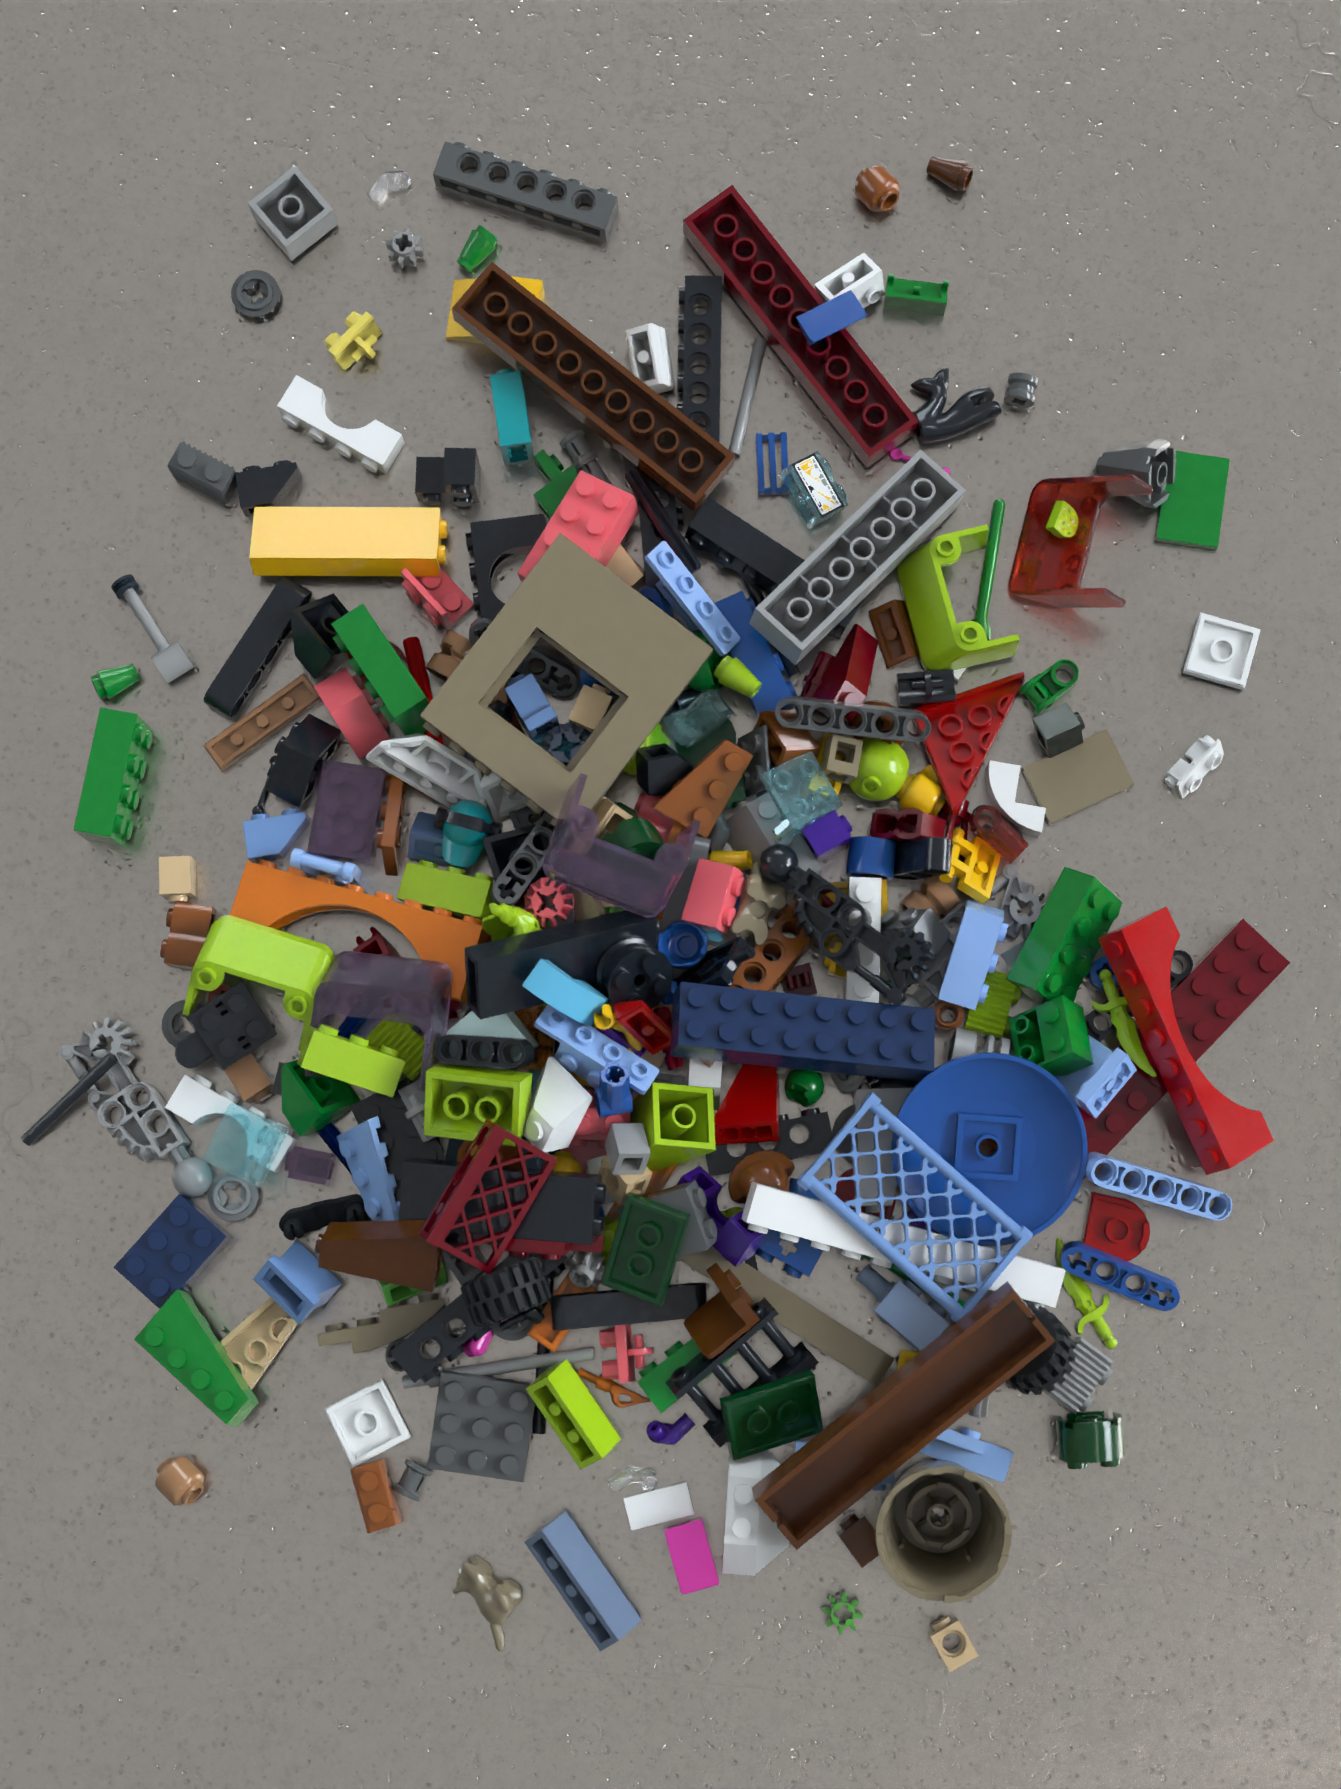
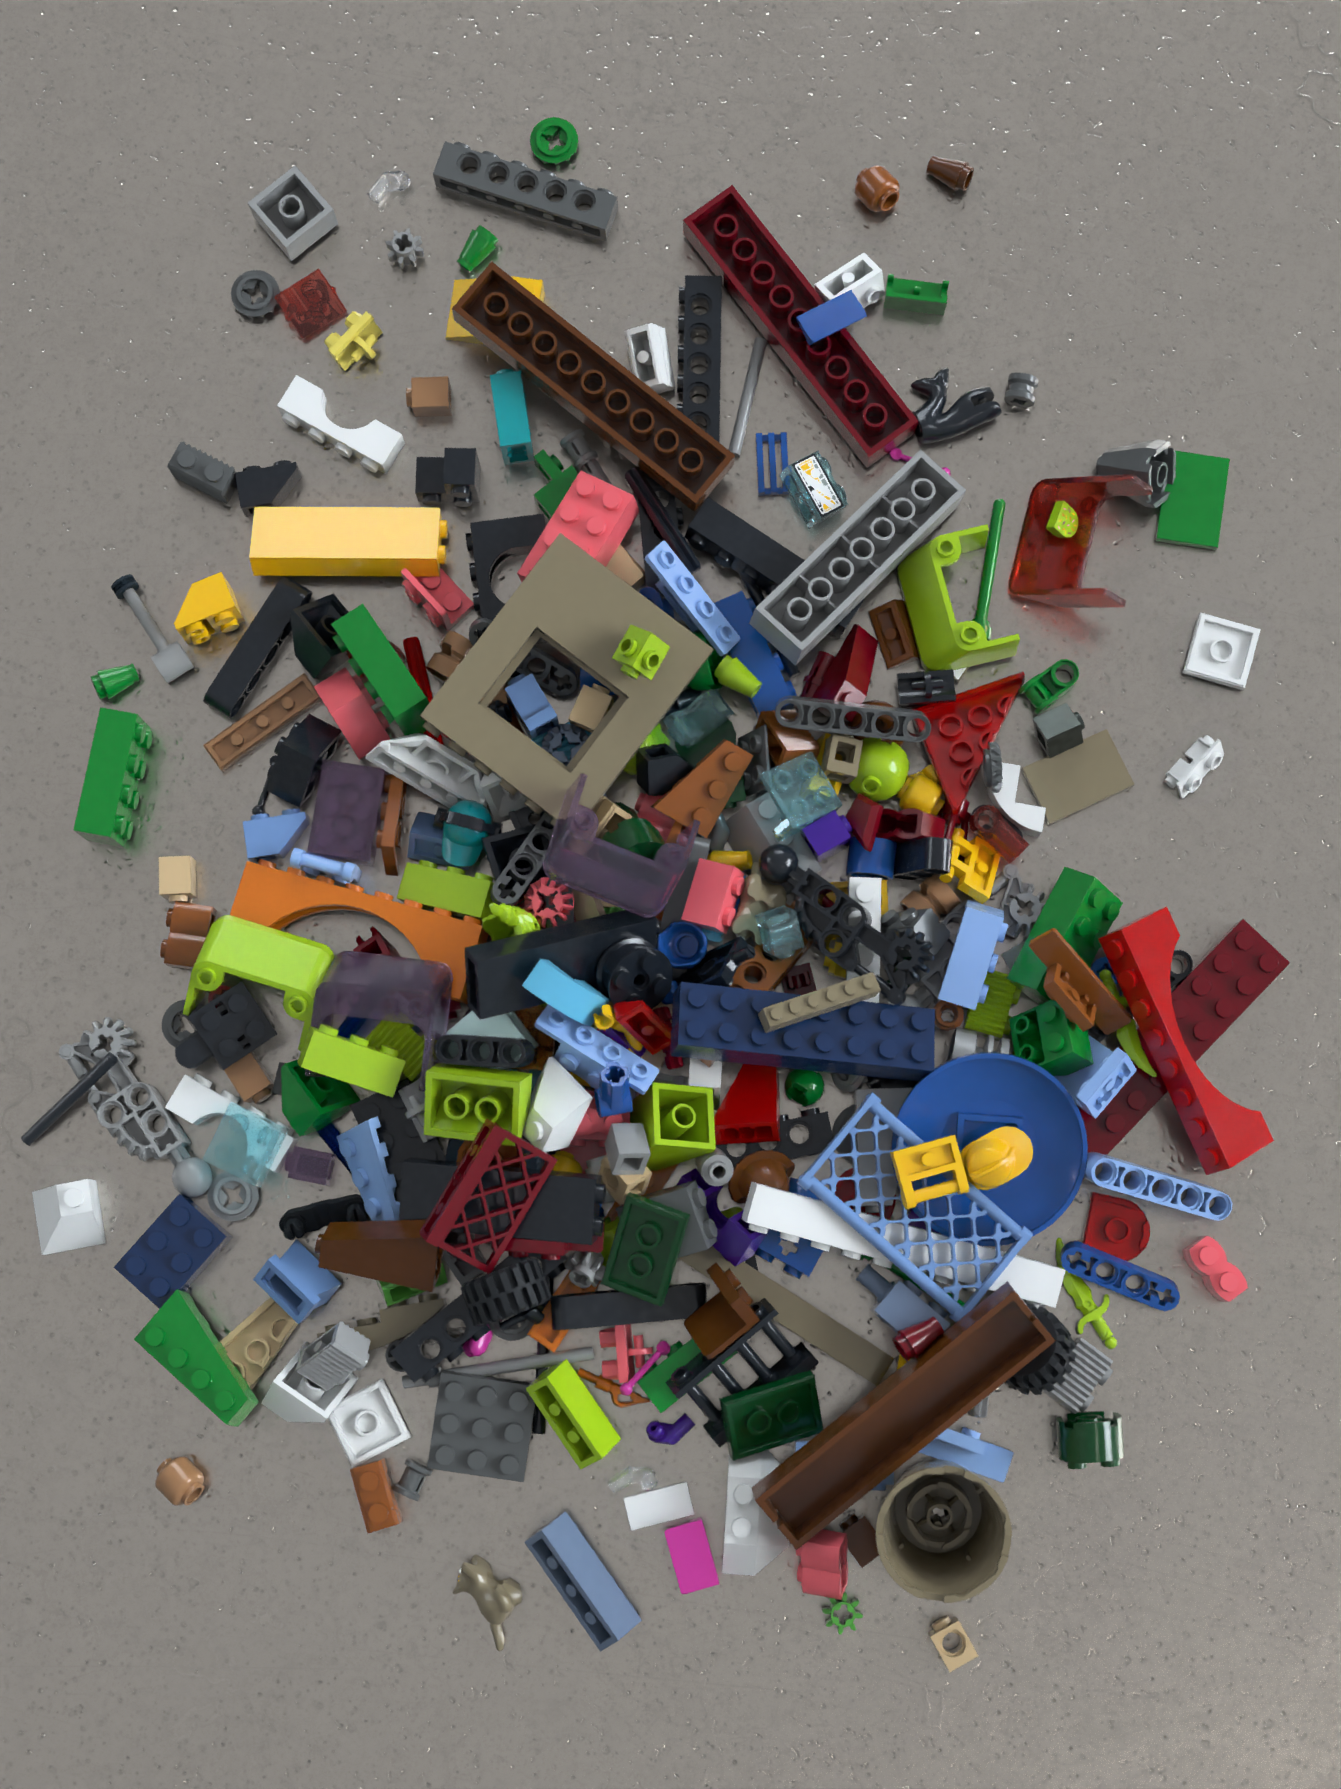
(69, 1216): none -> white slope
(208, 610): none -> yellow slope
(302, 1400): none -> white slope
(310, 304): none -> clear red piece
(334, 1356): none -> light grey brick
(429, 396): none -> medium nougat brick
(549, 129): none -> green gear
(640, 653): none -> lime brick
(663, 1348): none -> dark pink hinge
(715, 1167): none -> light grey brick
(780, 931): none -> clear light blue brick
(819, 1002): none -> dark tan piece
(824, 1564): none -> coral brick
(864, 819): none -> dark red piece
(917, 1338): none -> dark red cone
(925, 1161): none -> yellow plate
(992, 767): none -> dark grey gear
(997, 1157): none -> yellow piece
(1077, 986): none -> dark orange bracket
(1220, 1277): none -> coral brick

